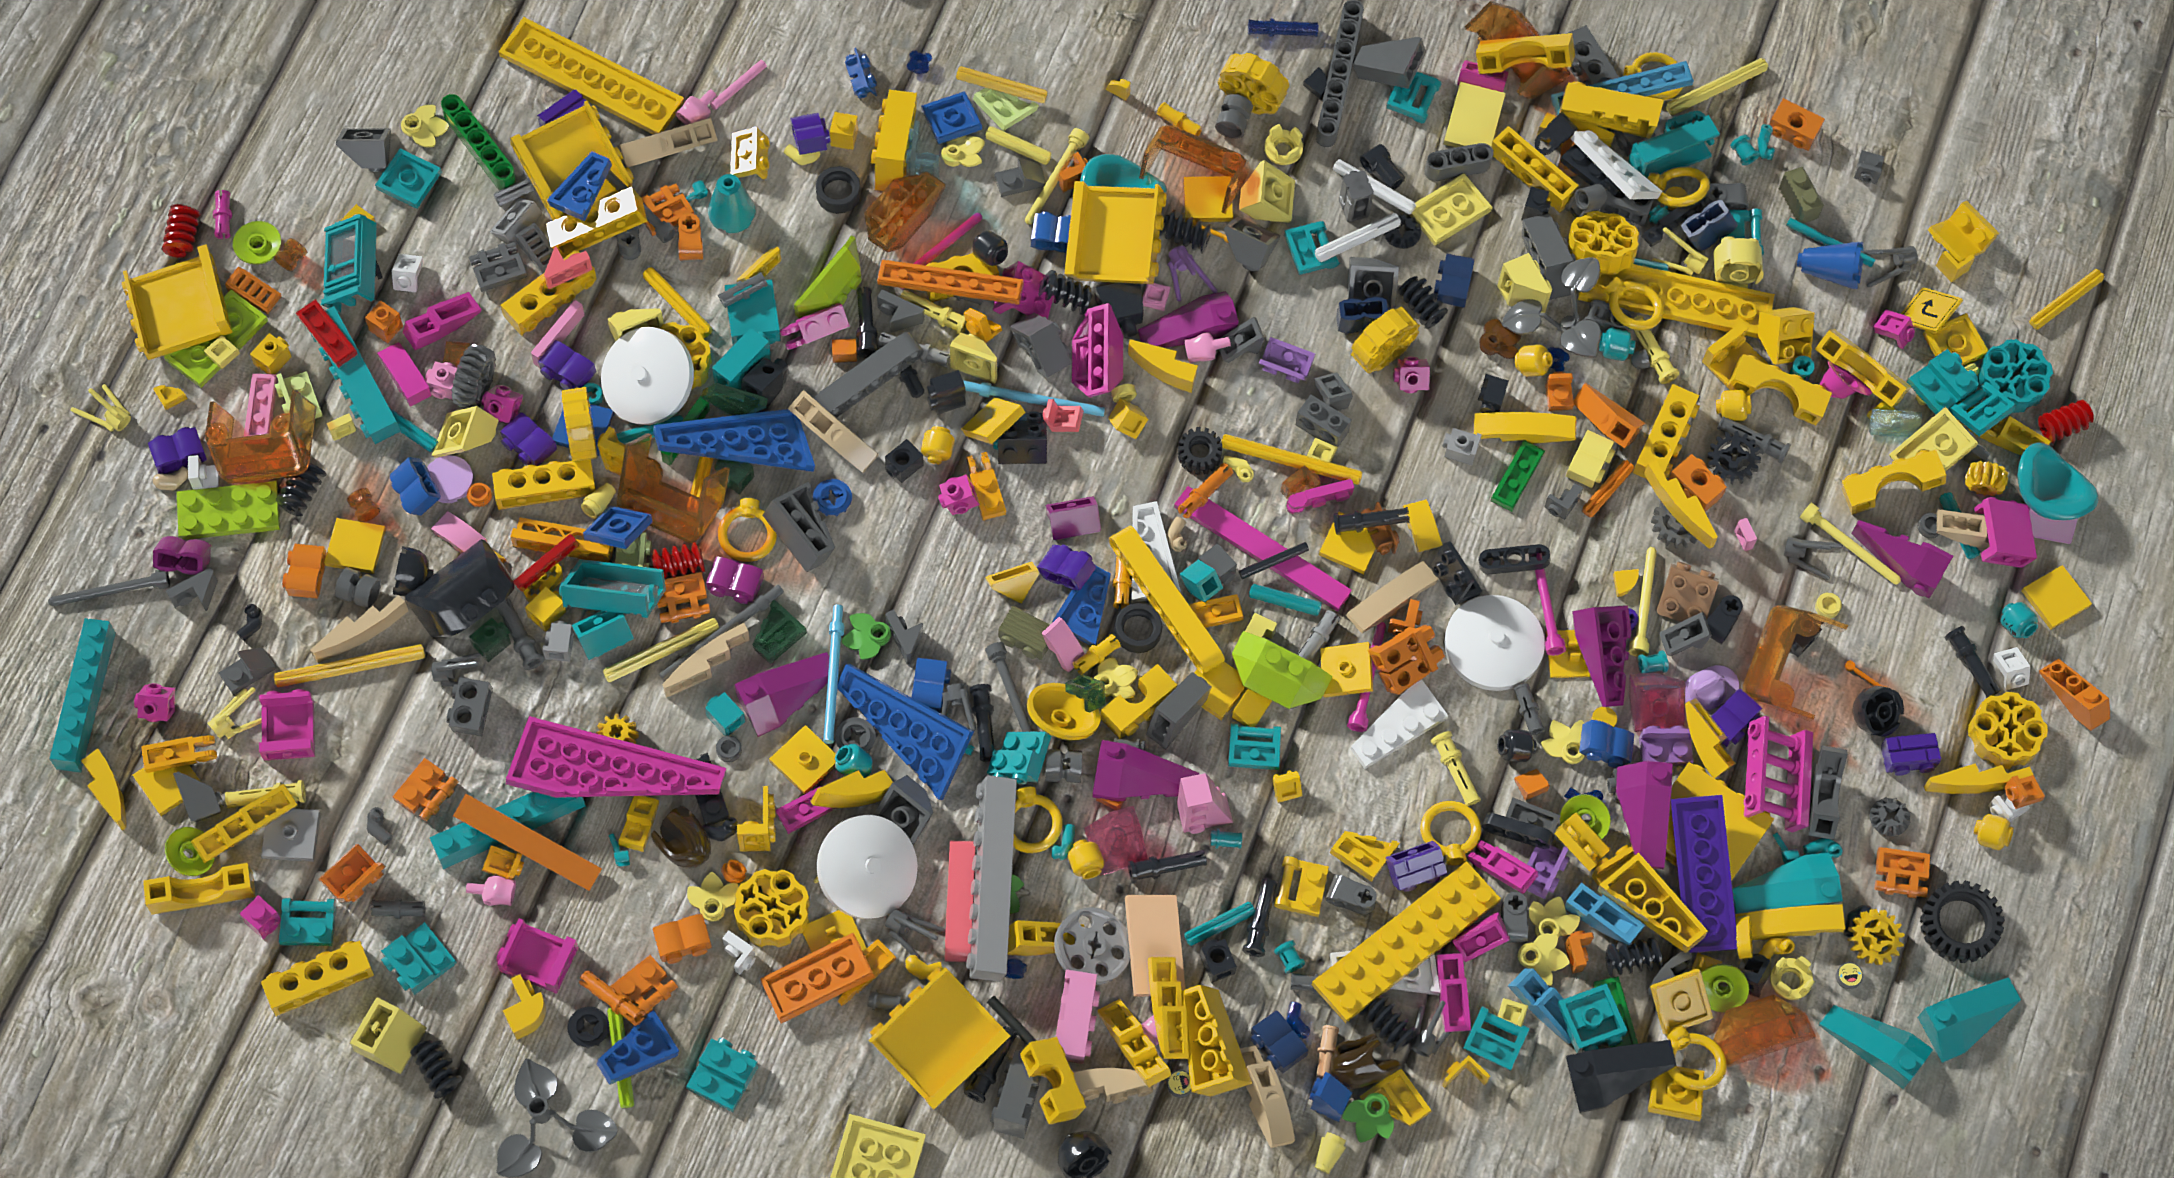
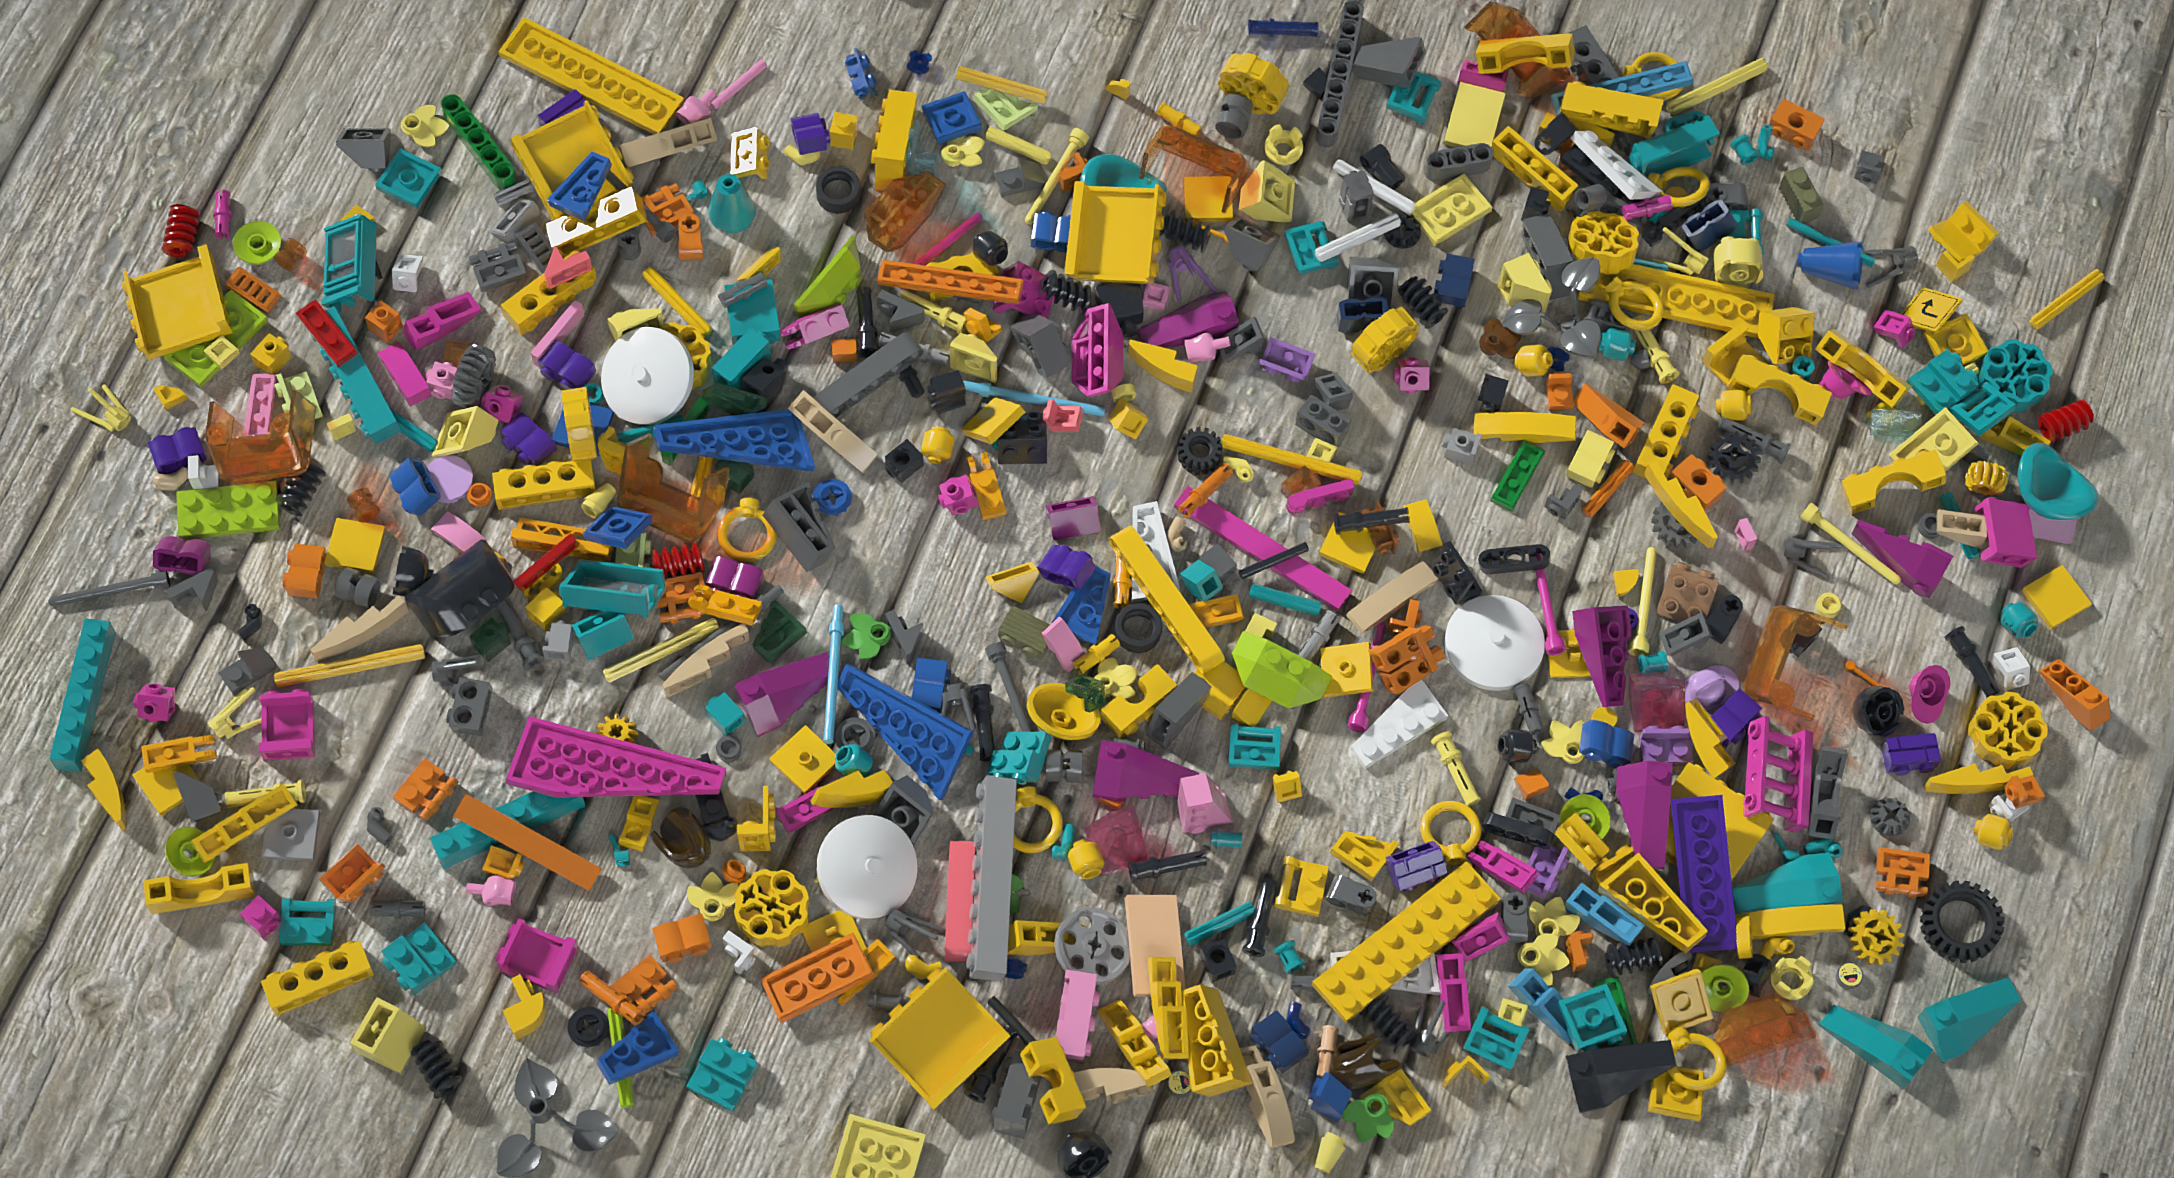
(725, 605): none -> light orange hinge
(1647, 207): none -> dark pink pin
(1929, 693): none -> dark pink piece

